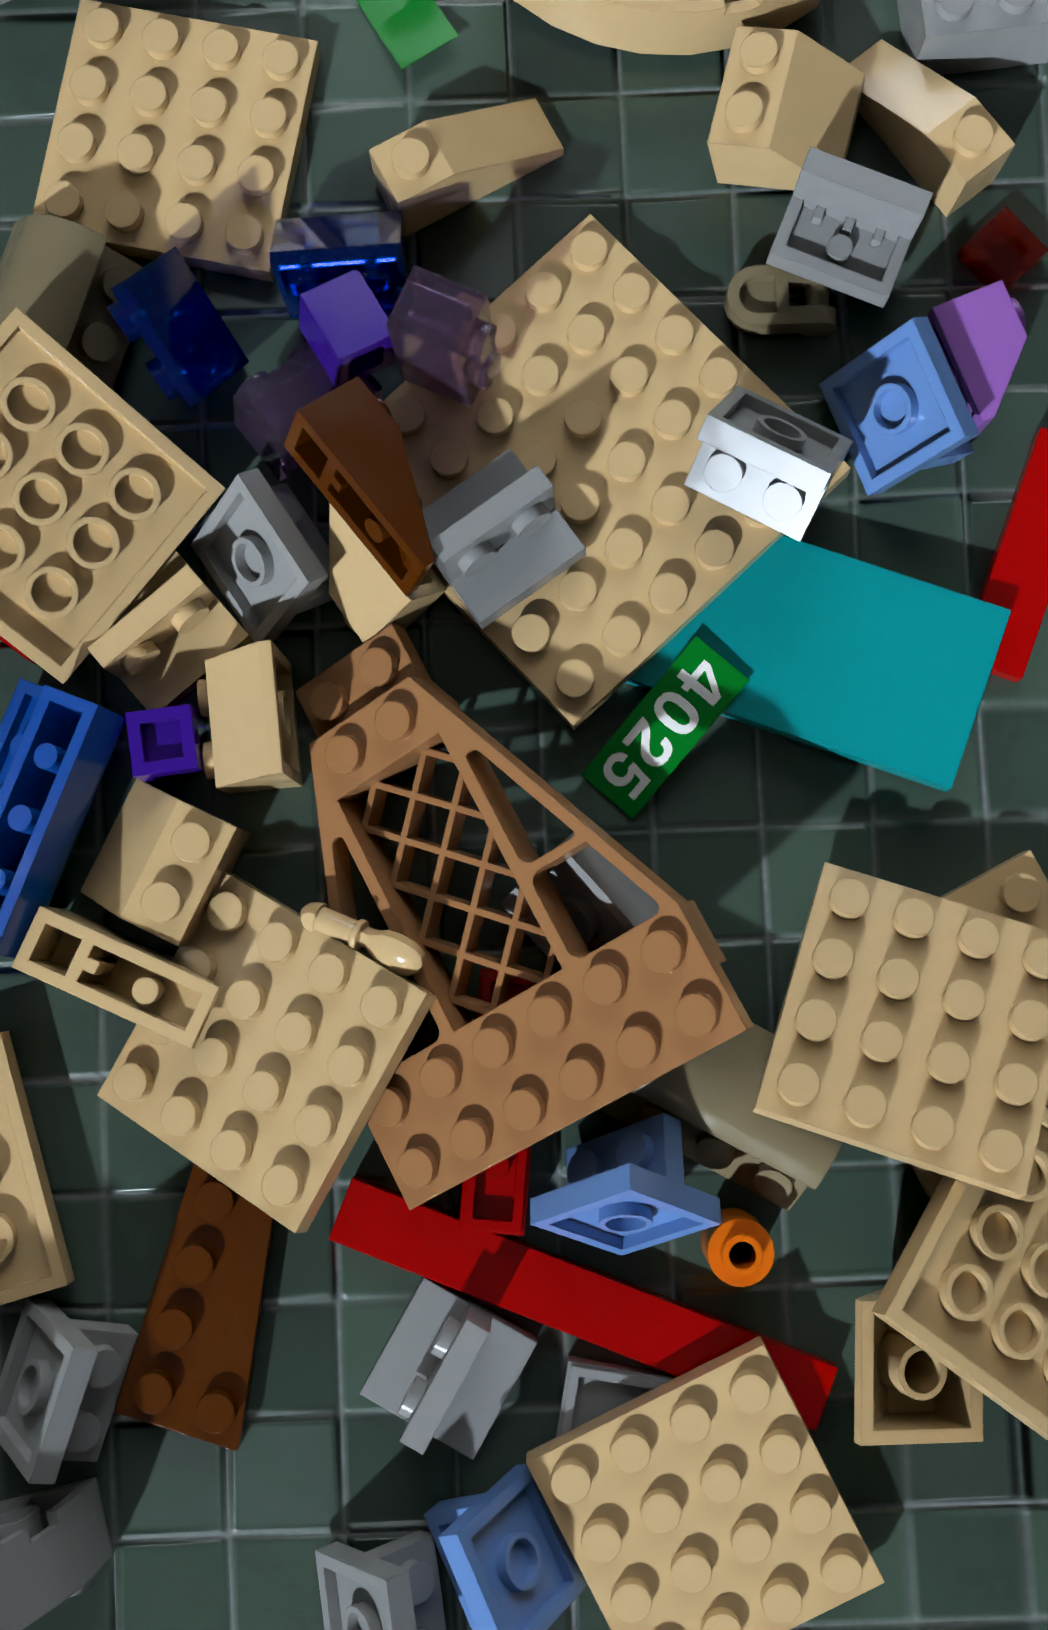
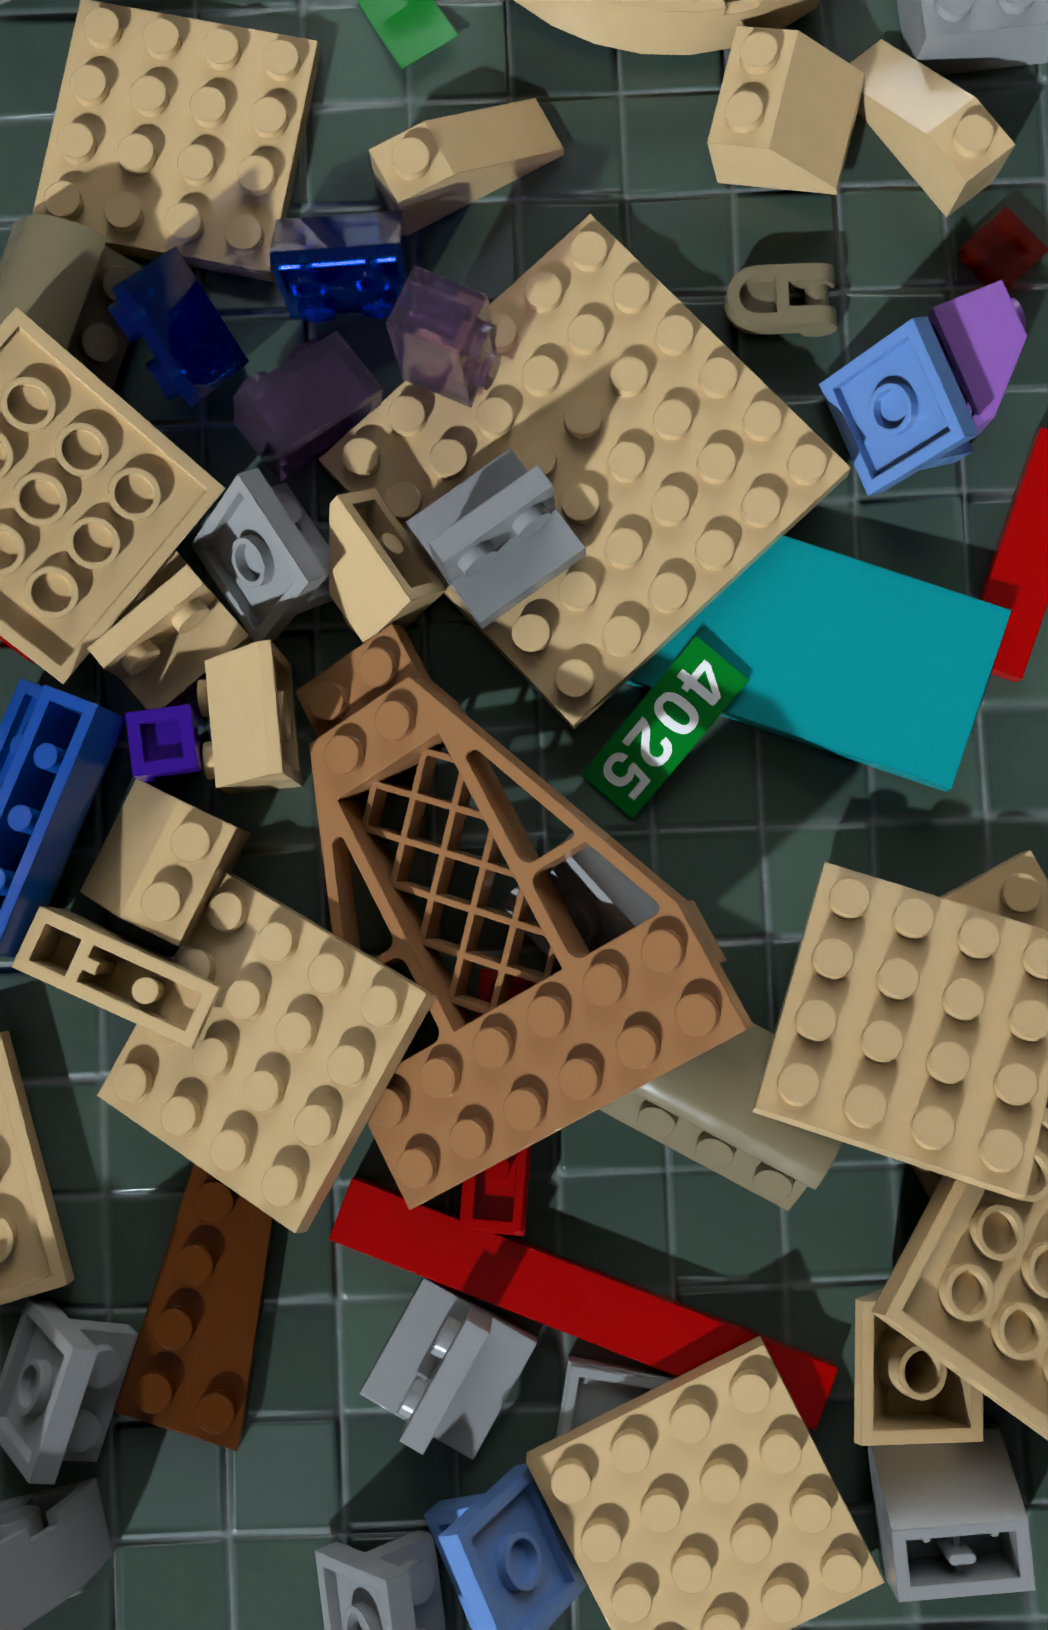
(346, 328): dark purple panel -> none
(363, 470): reddish brown slope -> none
(385, 946): tan piece -> none
(627, 1191): medium blue bracket -> none
(750, 1265): orange brick -> none
(766, 461): bracket -> none
(848, 227): light grey bracket -> none
(950, 1519): none -> light grey slope

